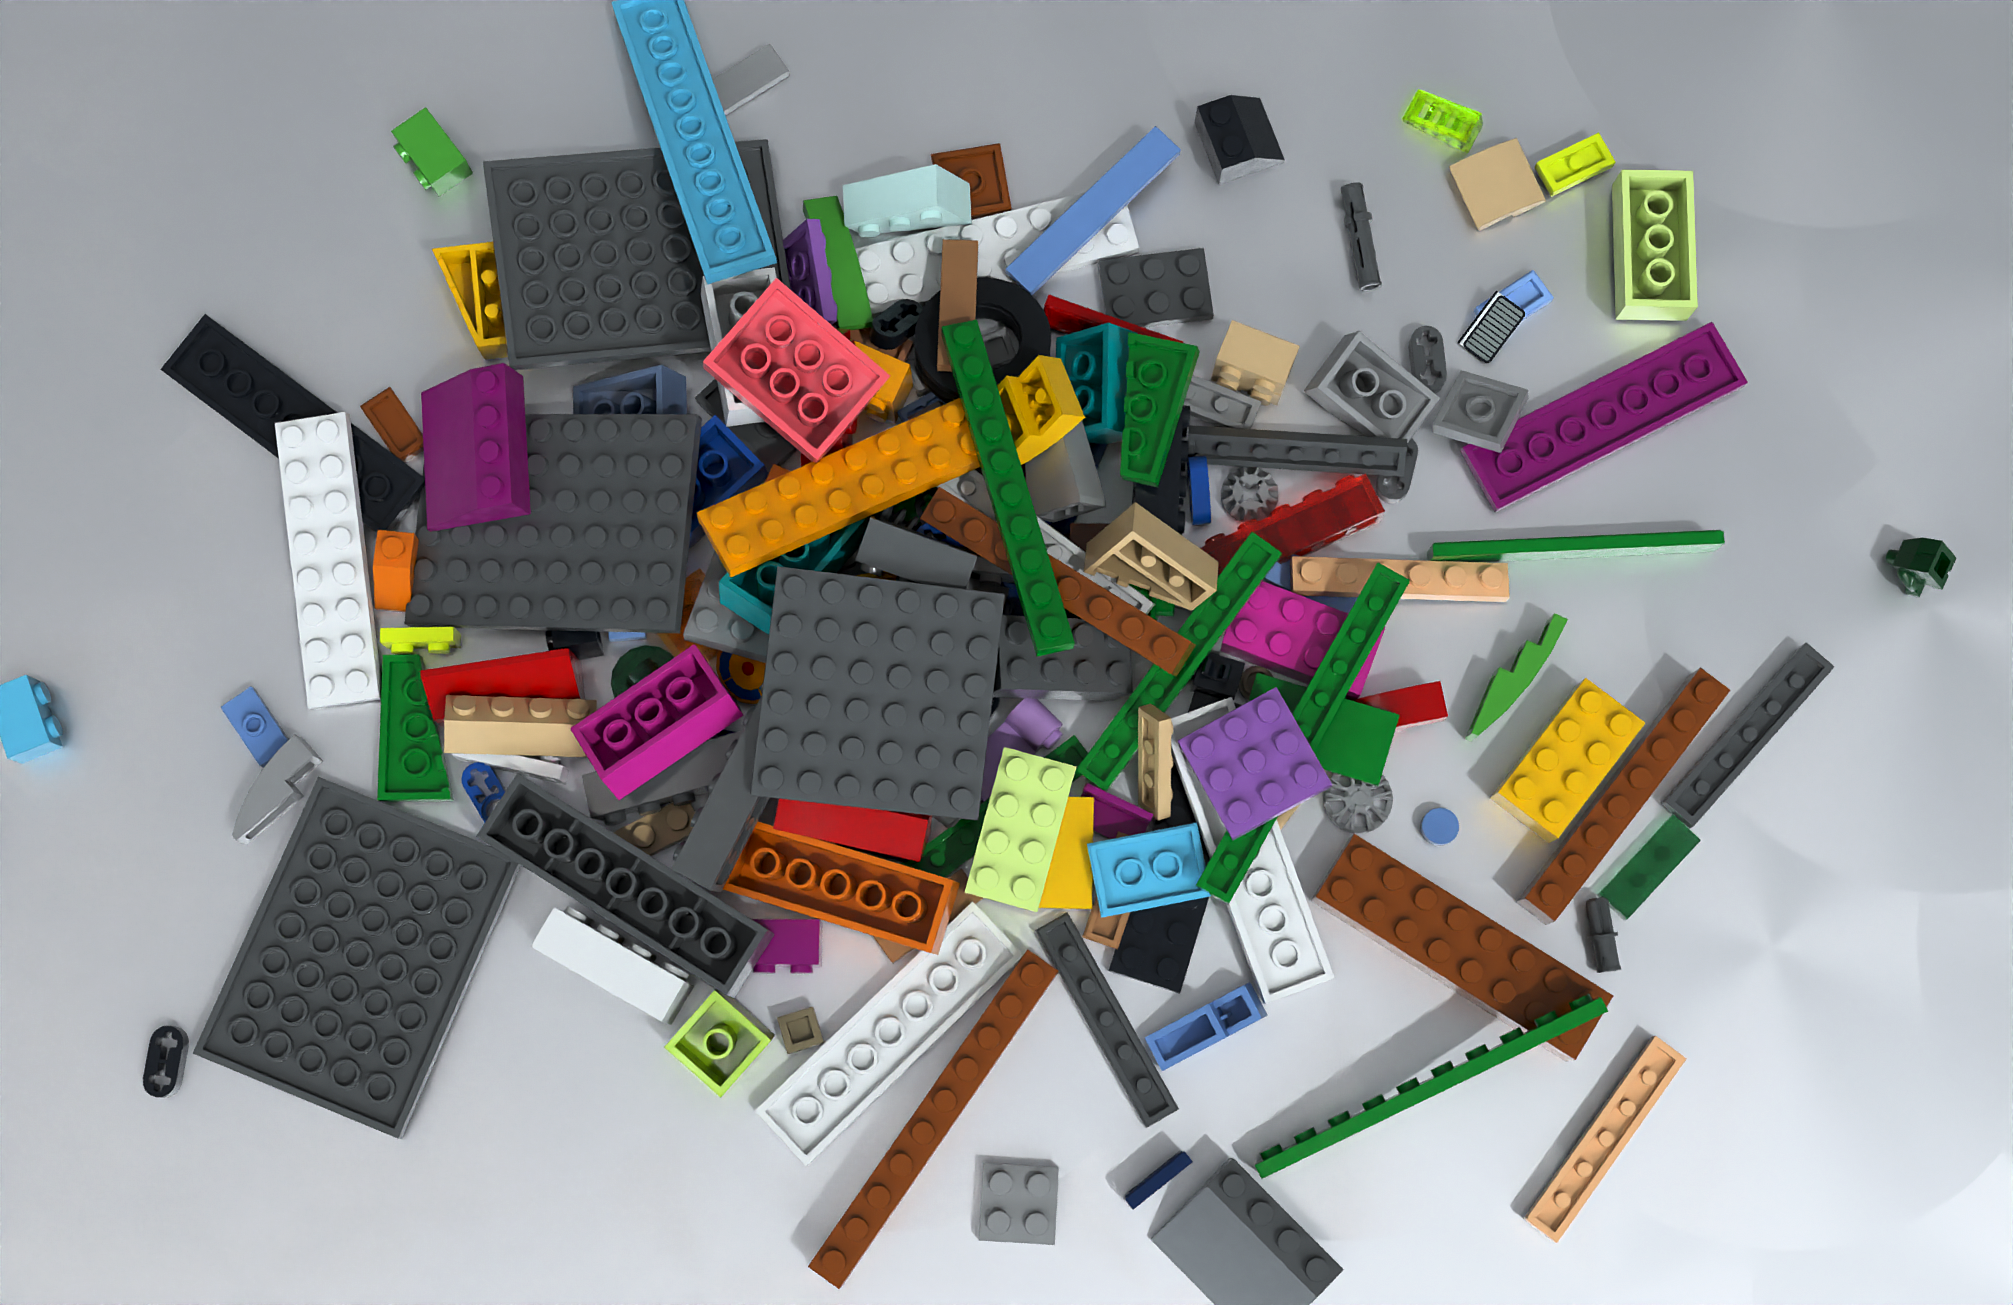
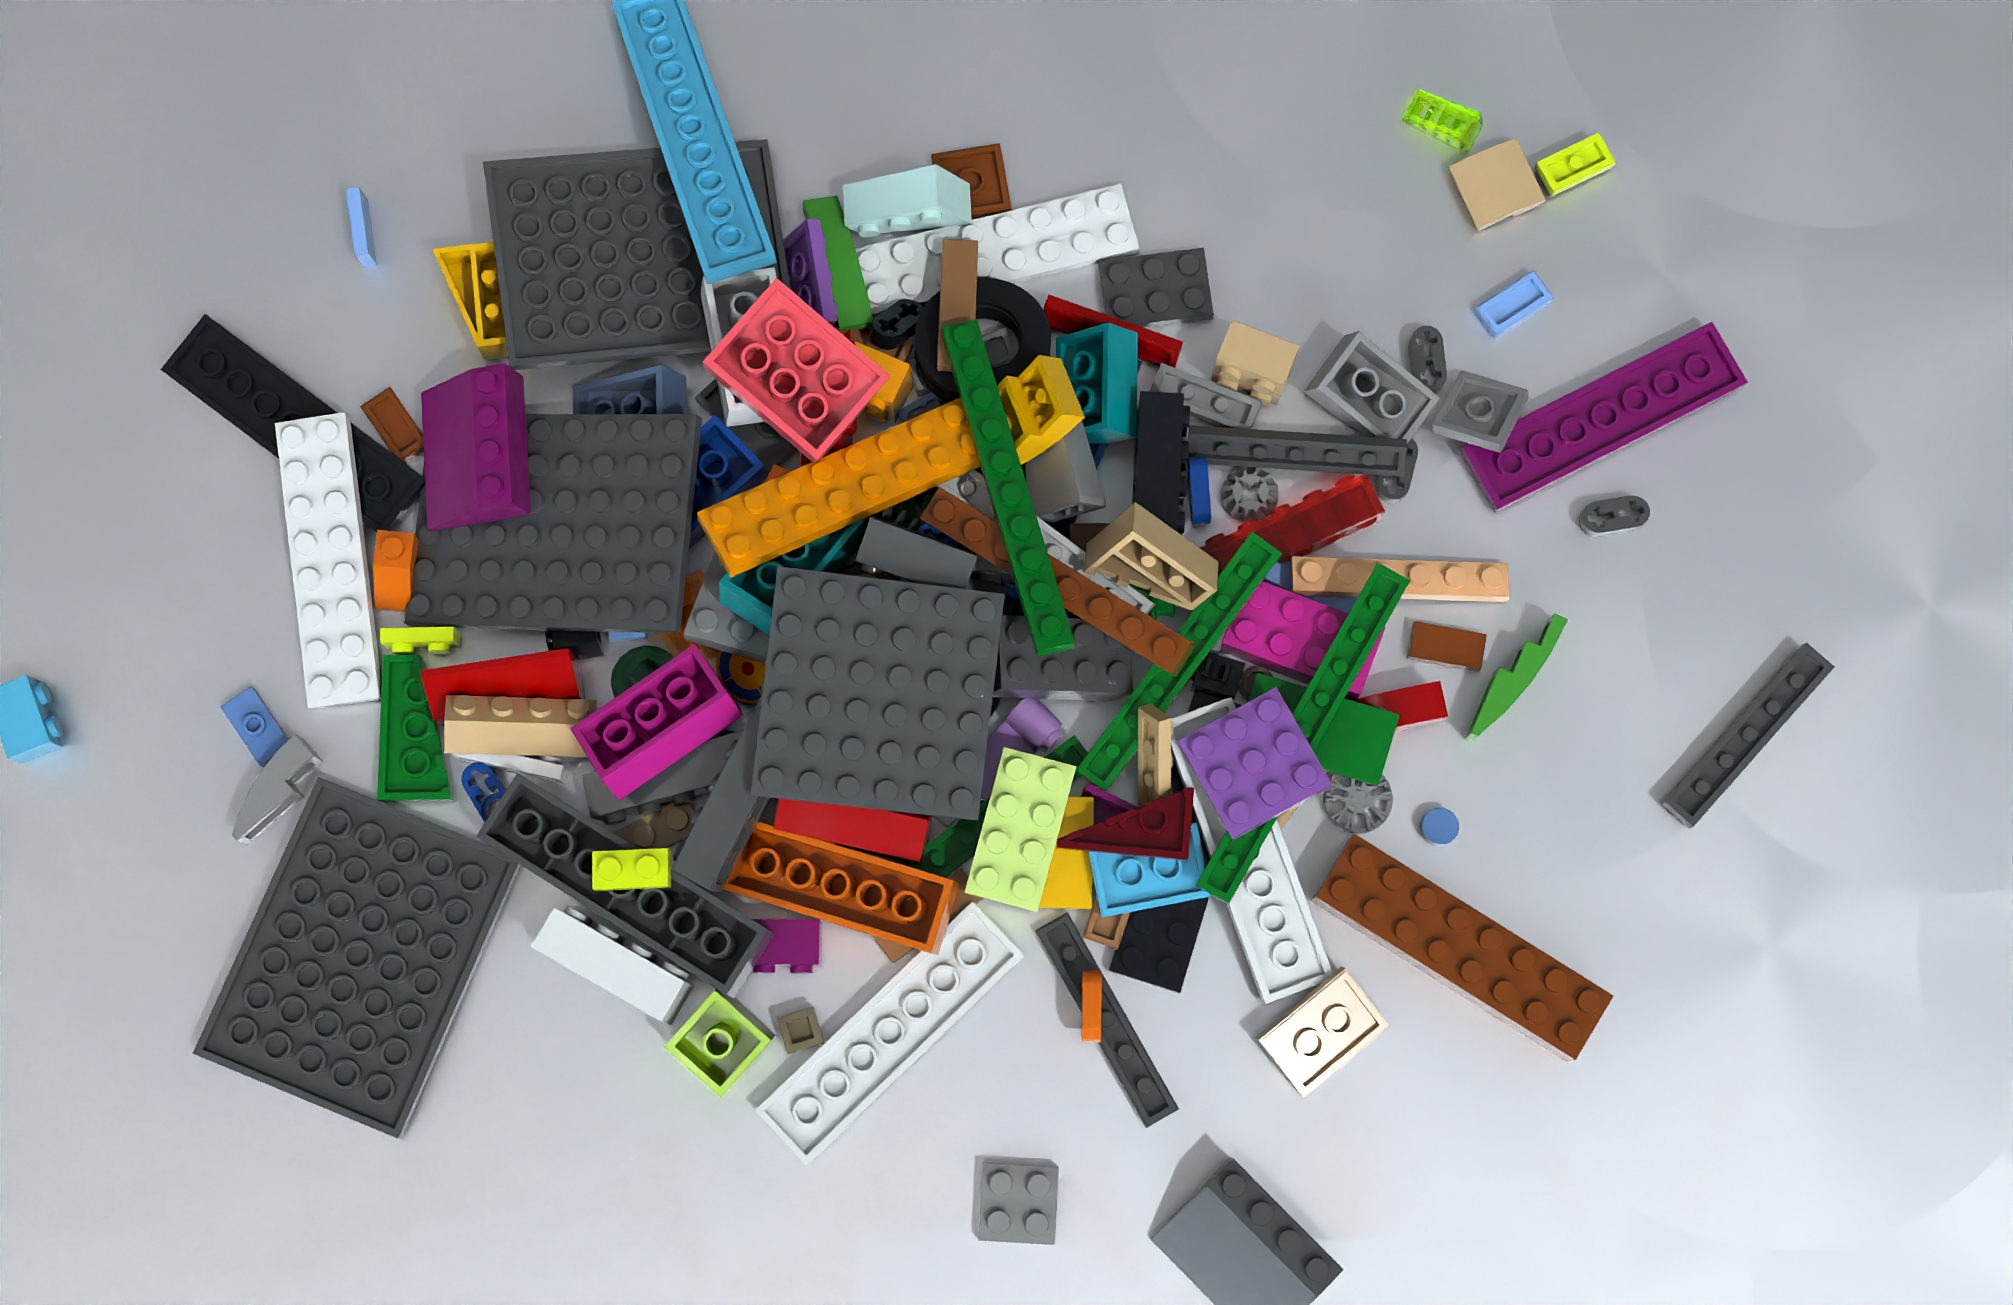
(157, 1059): black beam -> none
(361, 227): none -> light blue tile
(431, 151): bright green brick -> none
(631, 869): none -> neon yellow plate
(749, 78): light grey tile -> none
(933, 1119): dark orange brick -> none
(1091, 1006): none -> orange beam
(1093, 211): medium blue tile -> none
(1151, 831): none -> dark red wing
(1156, 391): green wing -> none
(1157, 1179): dark blue tile -> none
(1206, 1026): medium blue slope -> none
(1237, 137): black slope -> none
(1322, 1031): none -> tile
(1358, 222): dark grey pin -> none
(1443, 1078): green plate -> none
(1447, 646): none -> dark orange tile
(1492, 327): sticker -> none
(1567, 760): yellow brick -> none
(1577, 546): green tile -> none
(1602, 935): dark grey axle -> none
(1604, 1139): light nougat plate -> none
(1615, 523): none -> dark grey beam
(1623, 796): dark orange brick -> none
(1649, 867): clear green tile -> none
(1654, 245): yellowish green brick -> none
(1921, 563): dark green piece -> none

